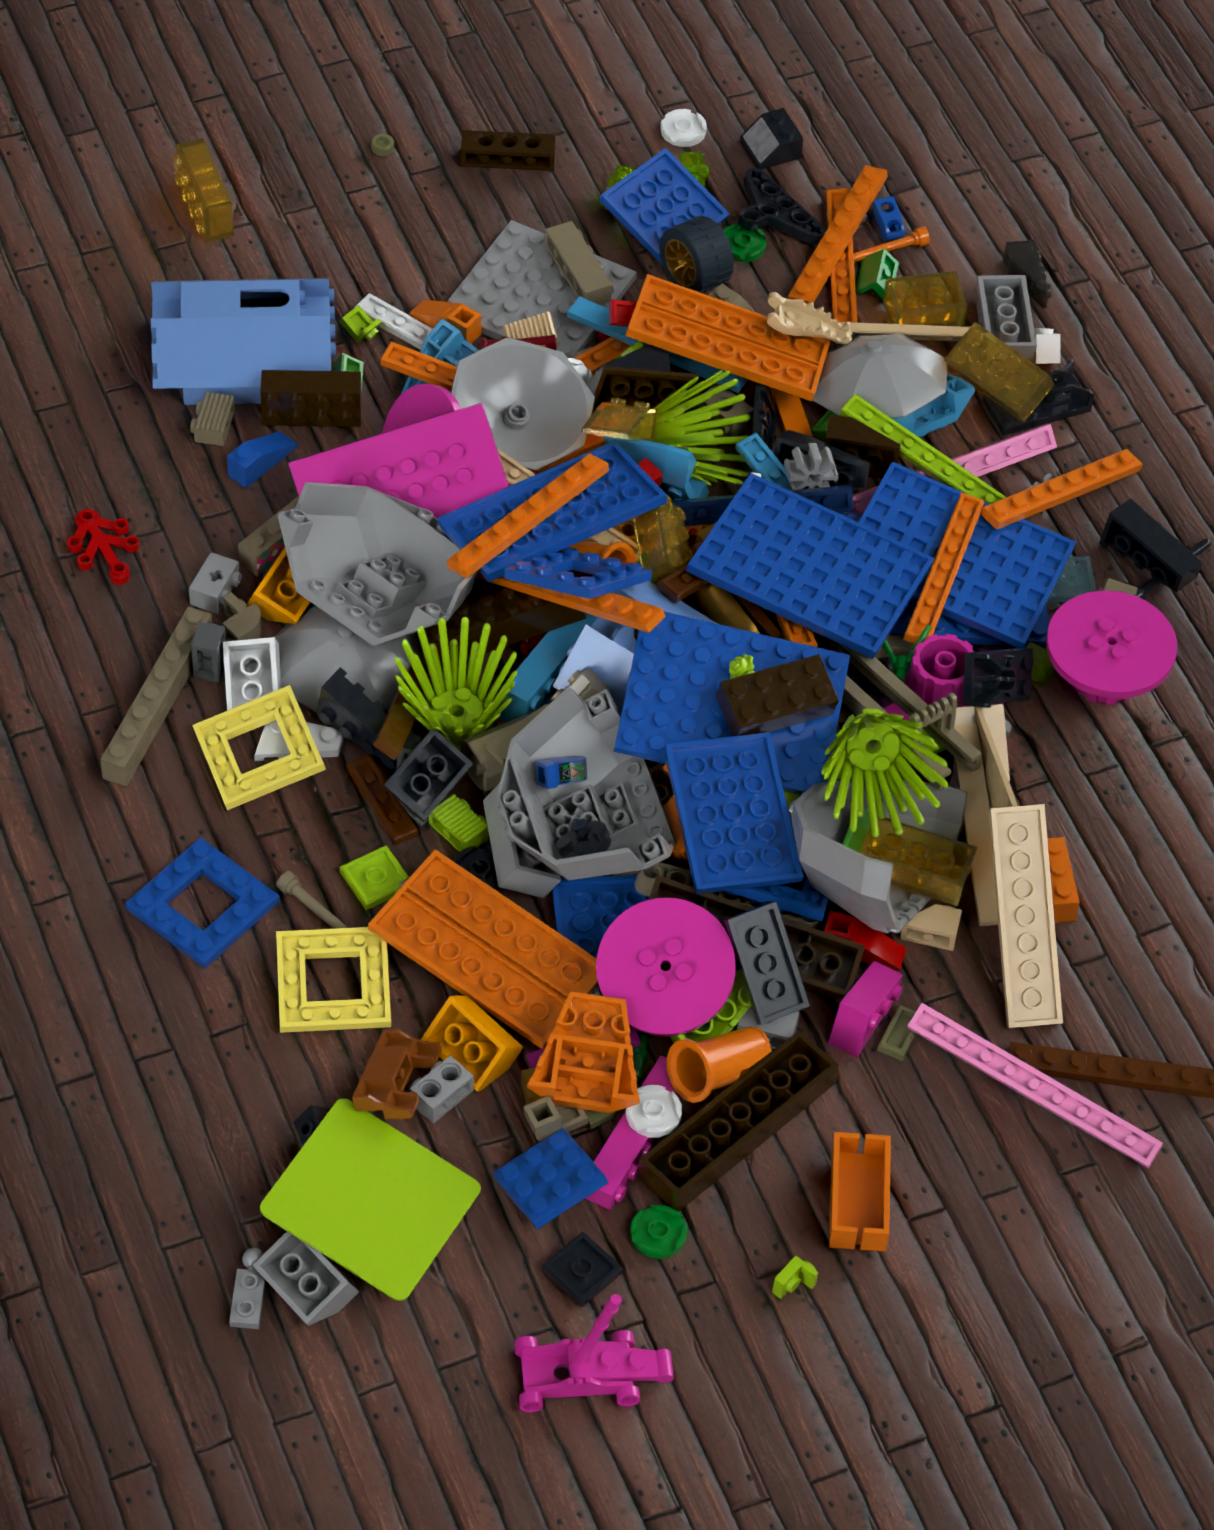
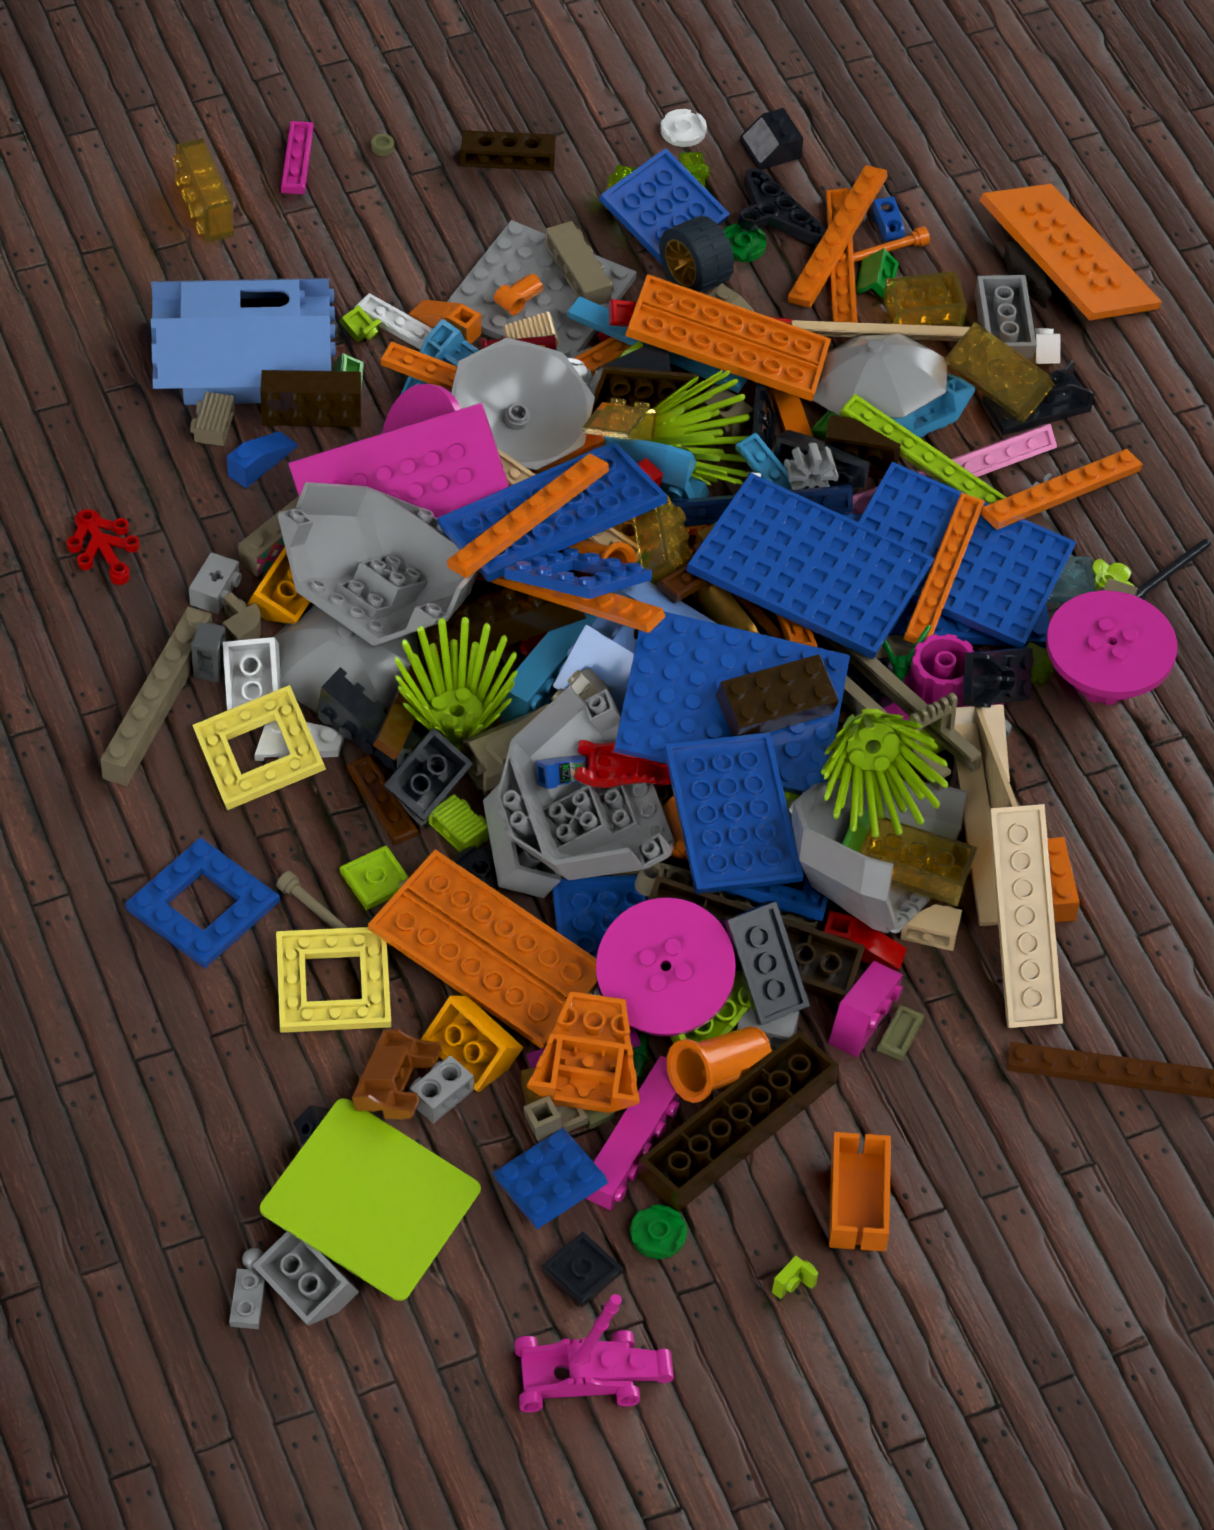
(297, 157): none -> dark pink tile
(514, 297): none -> orange piece
(584, 839): black plate -> none
(615, 769): none -> red animal
(656, 1113): white tile -> none
(741, 666): lime plant -> none
(802, 319): tan animal -> none
(1035, 1085): bright pink plate -> none
(1070, 251): none -> orange plate
(1115, 571): none -> lime plate
(1149, 546): black wedge -> none

